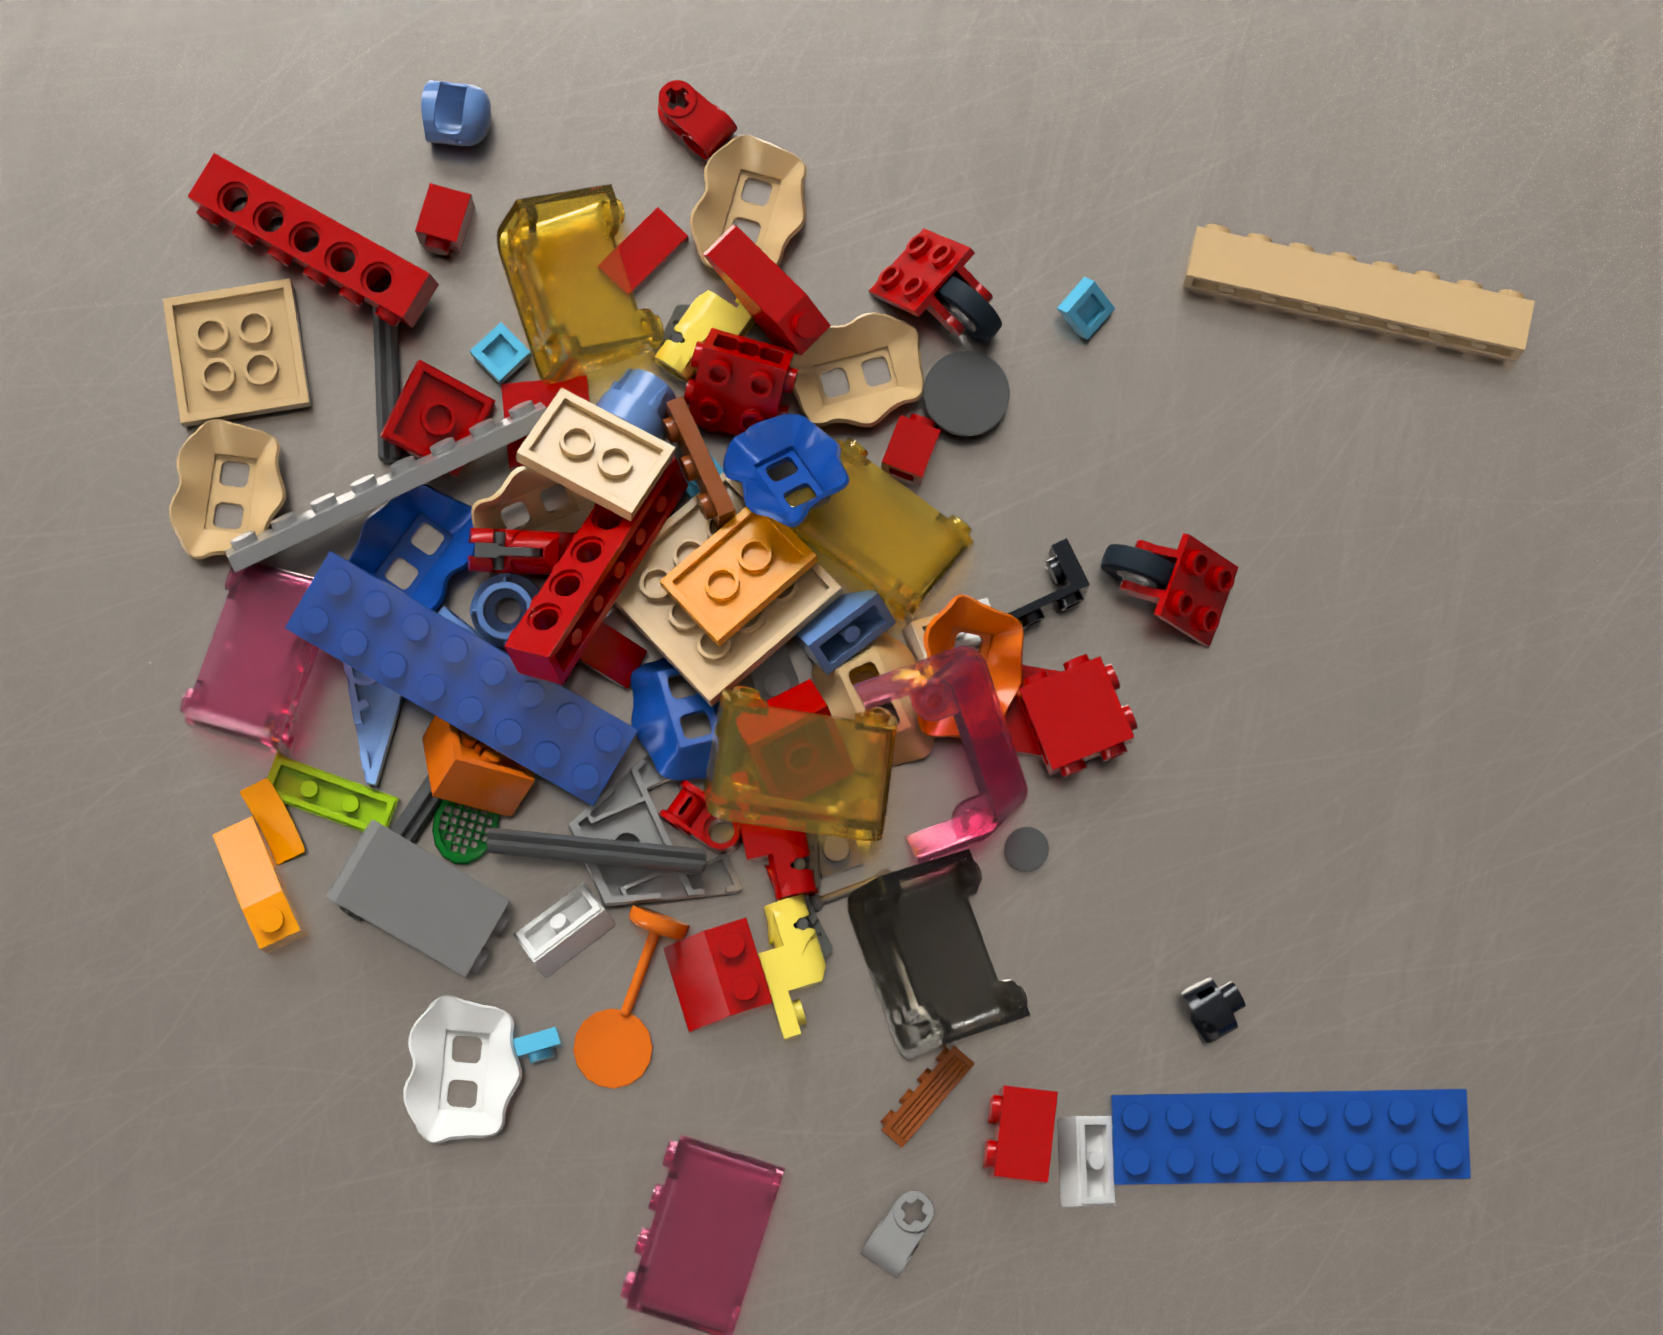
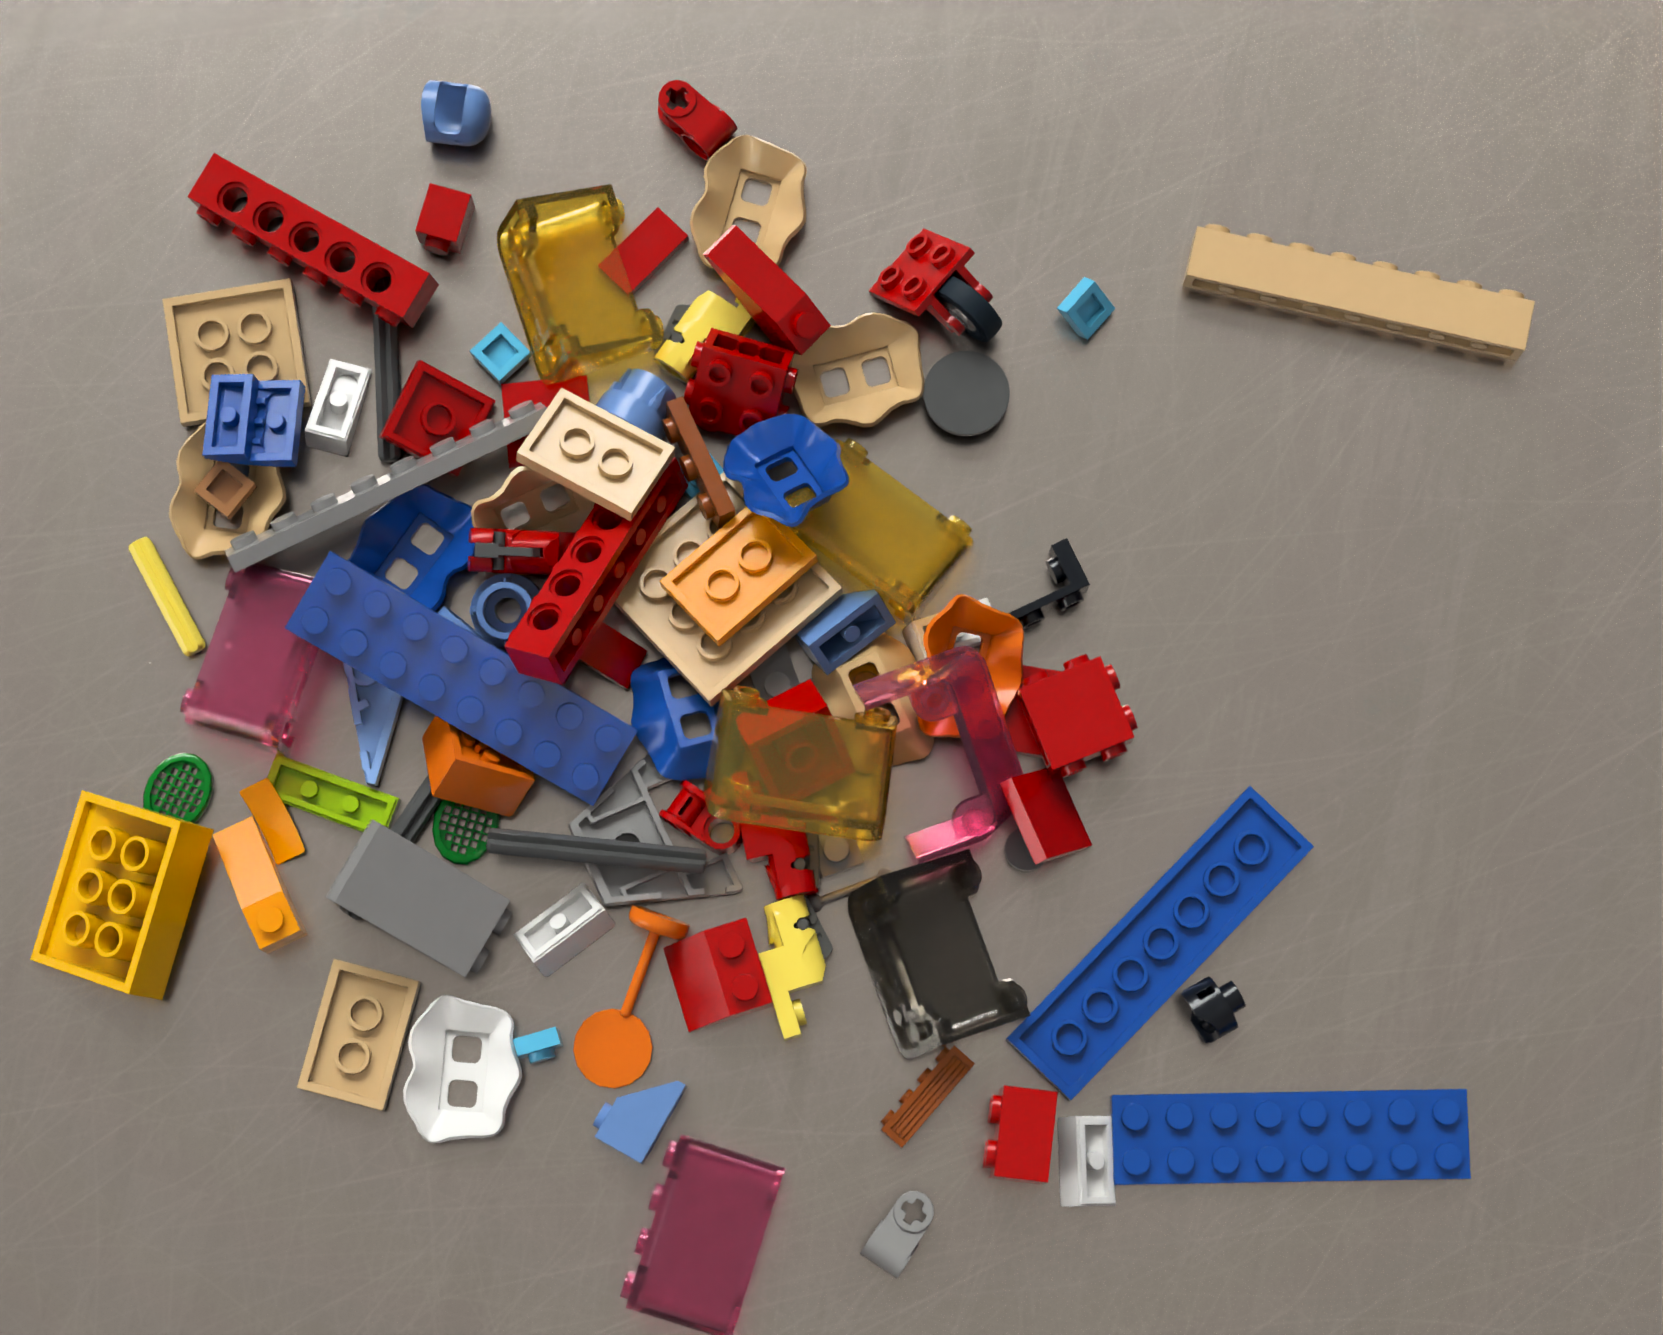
(121, 895): none -> yellow slope
(167, 596): none -> light yellow axle
(178, 761): none -> green piece
(225, 488): none -> medium nougat plate
(254, 420): none -> slope
(337, 407): none -> white slope
(359, 1034): none -> tan plate
(638, 1119): none -> medium blue slope
(911, 448): red brick -> none
(1045, 815): none -> red tile
(1159, 943): none -> blue plate
(1186, 593): red plate -> none

